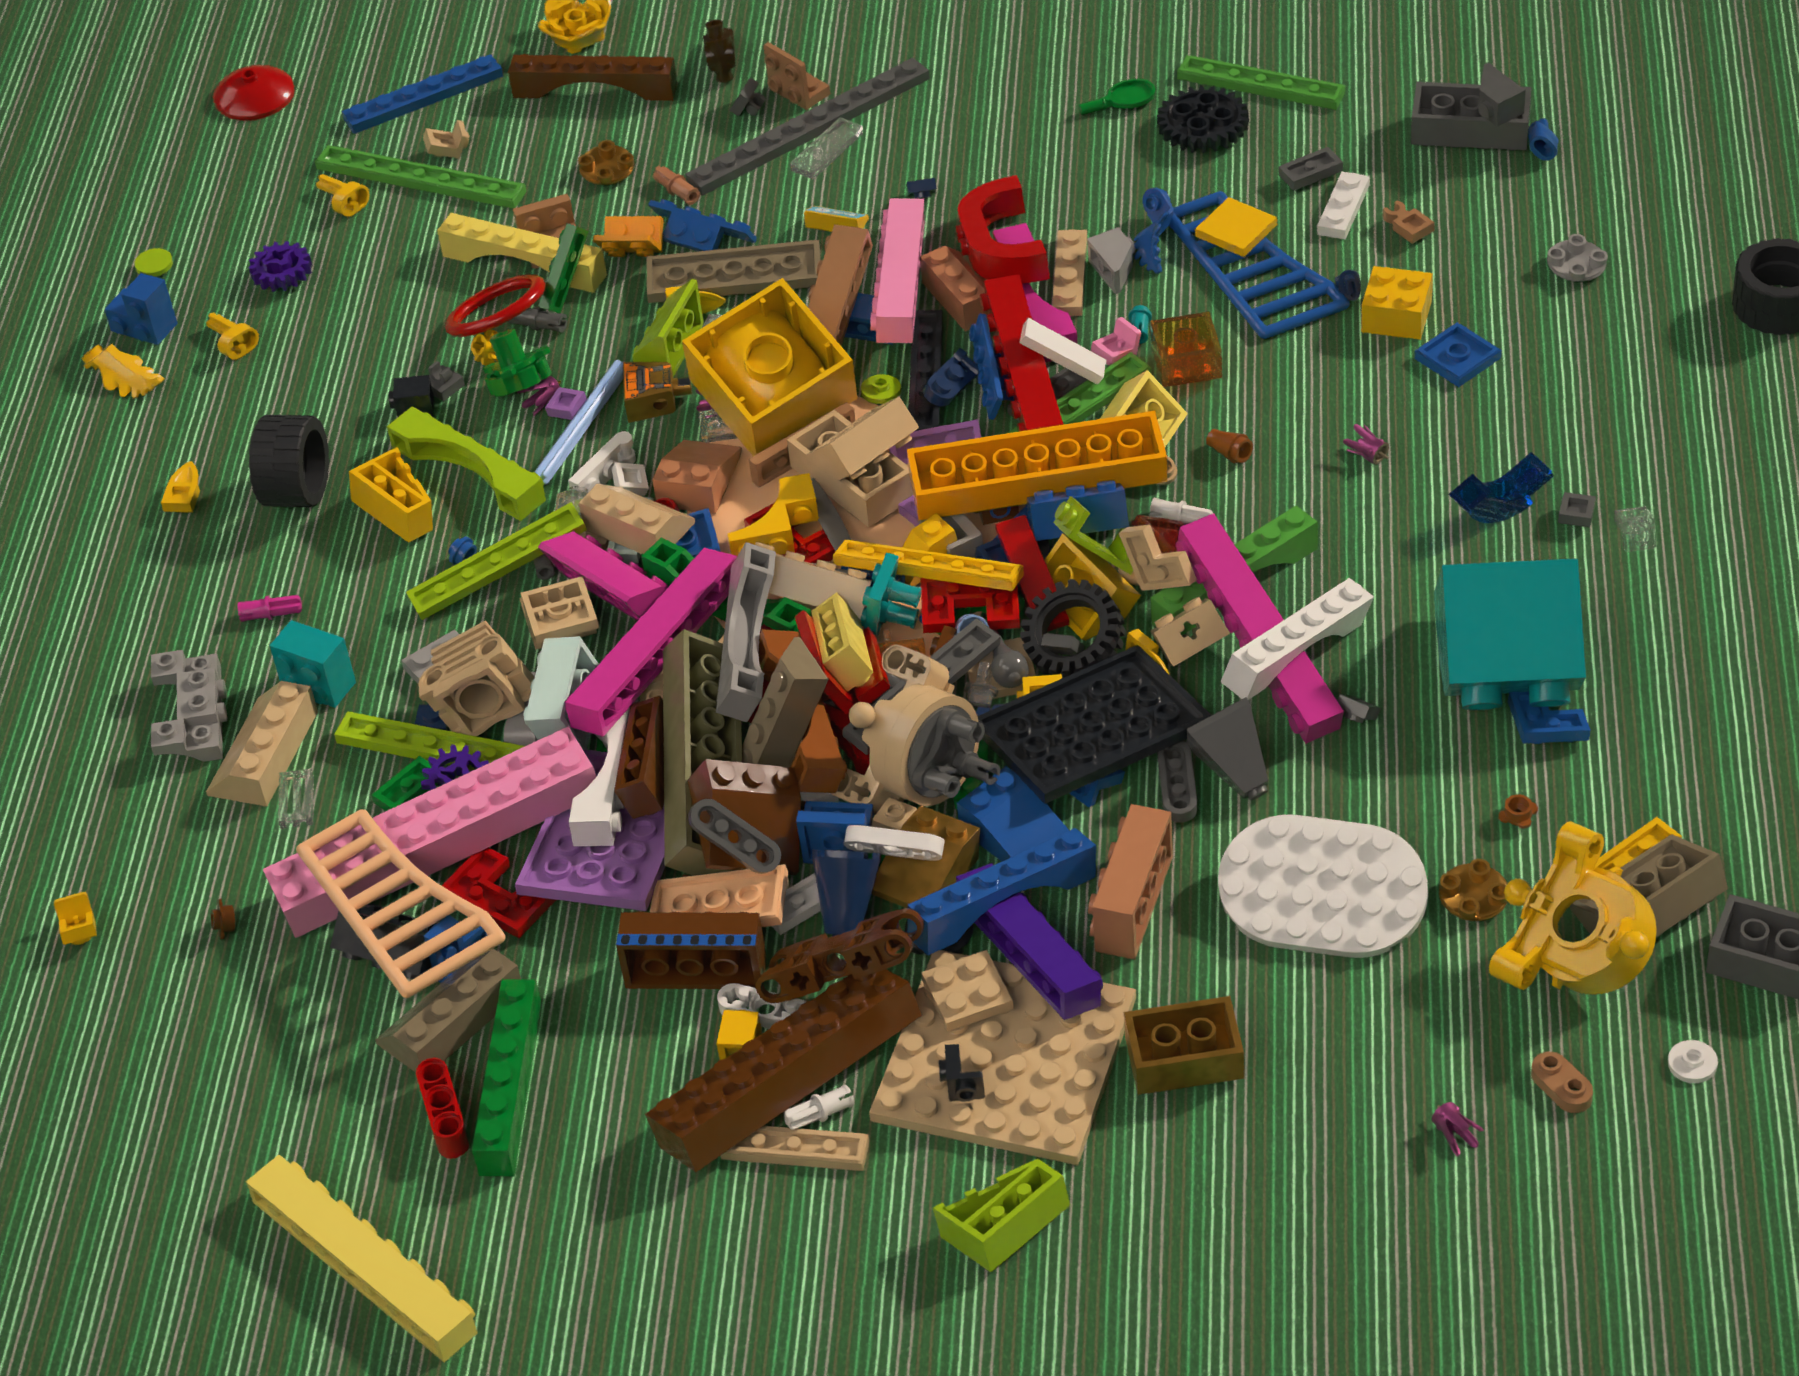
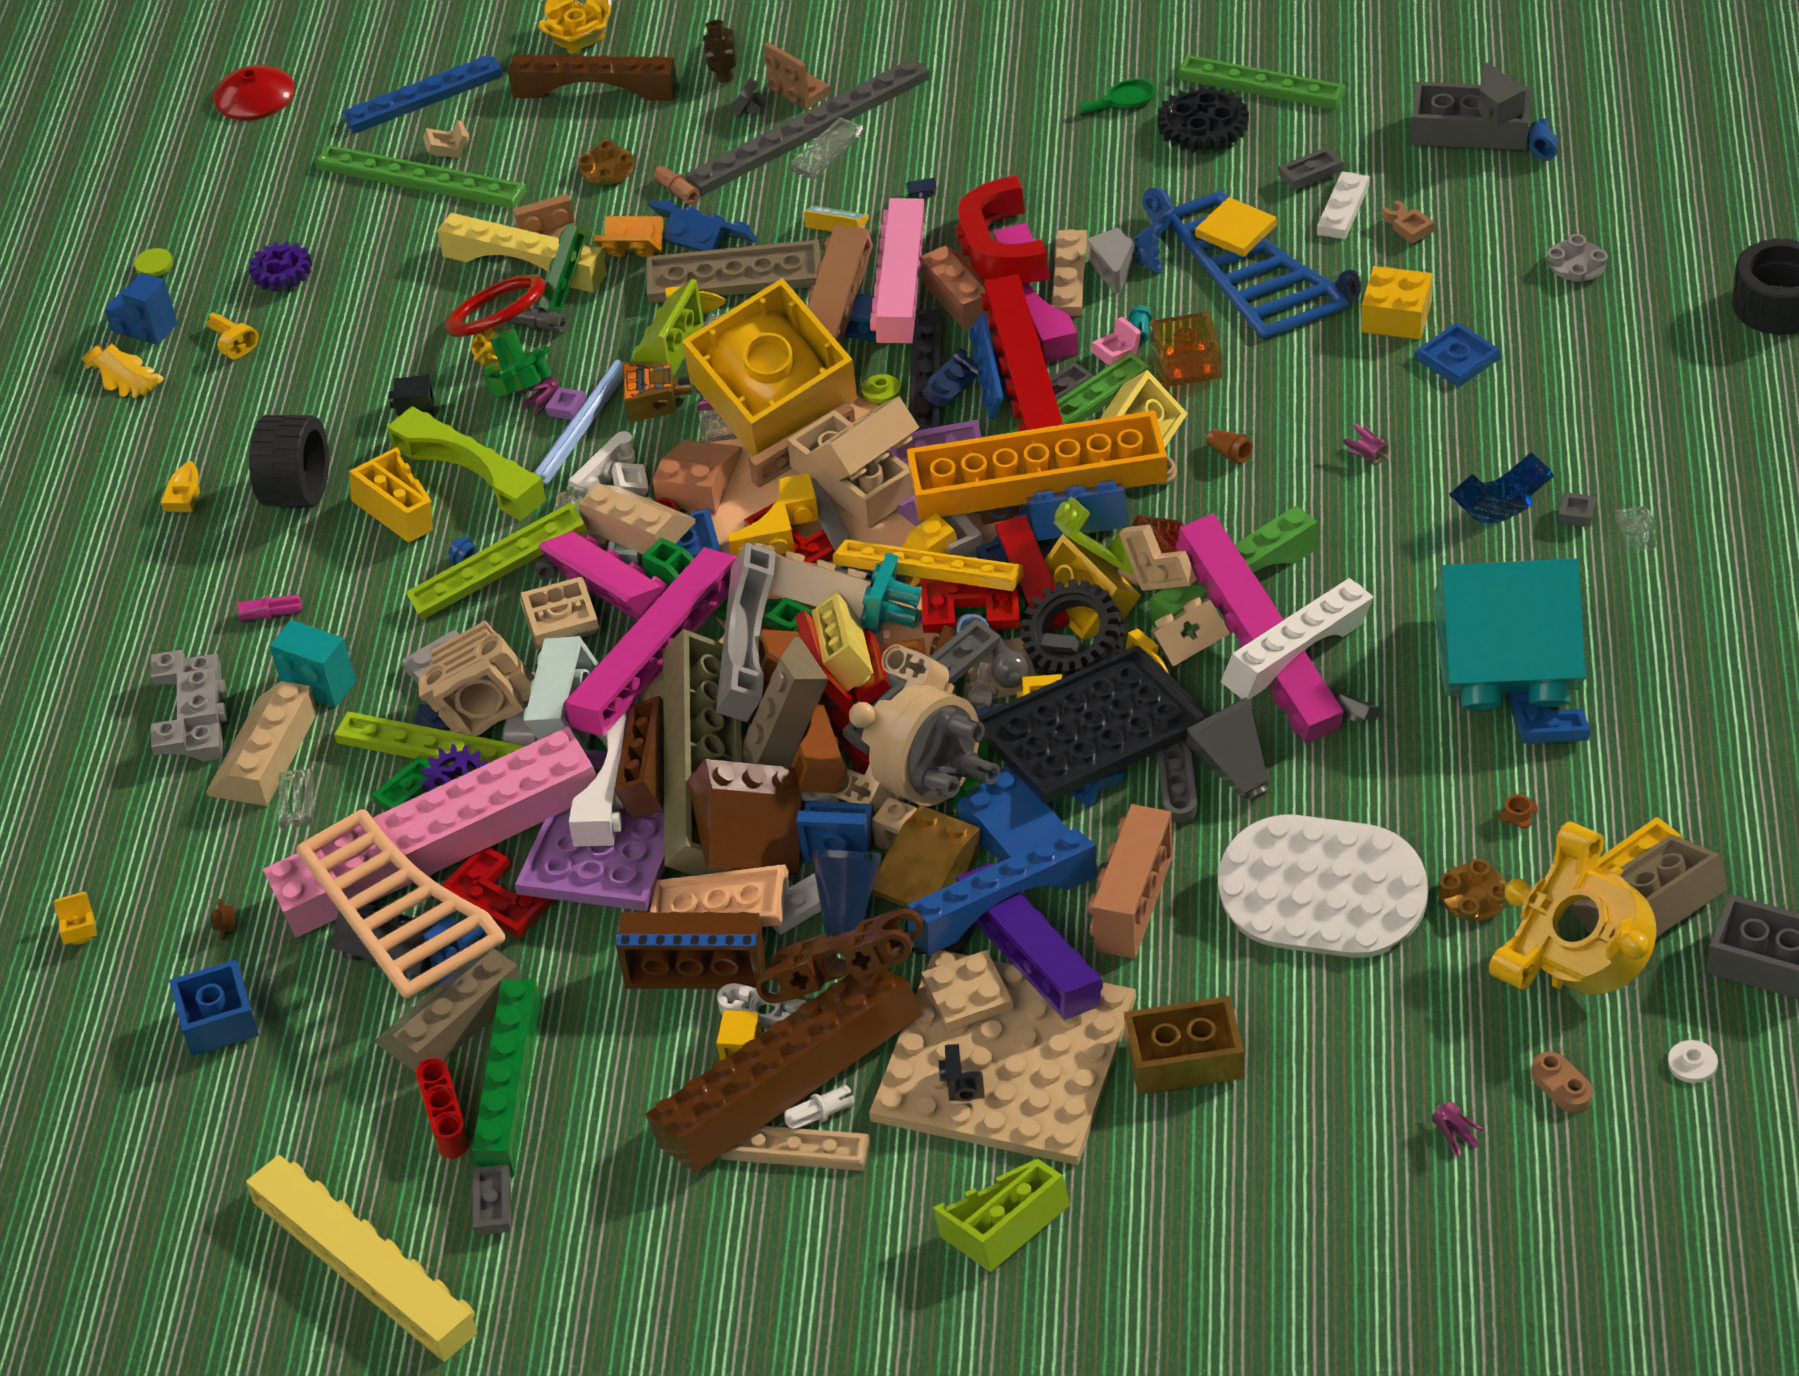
(213, 1007): none -> blue brick
(347, 197): yellow piece -> none
(444, 381): dark grey tile -> none
(491, 1199): none -> dark grey plate
(749, 838): dark grey plate -> none
(894, 842): white beam -> none
(1063, 351): white tile -> none
(1177, 511): white axle -> none

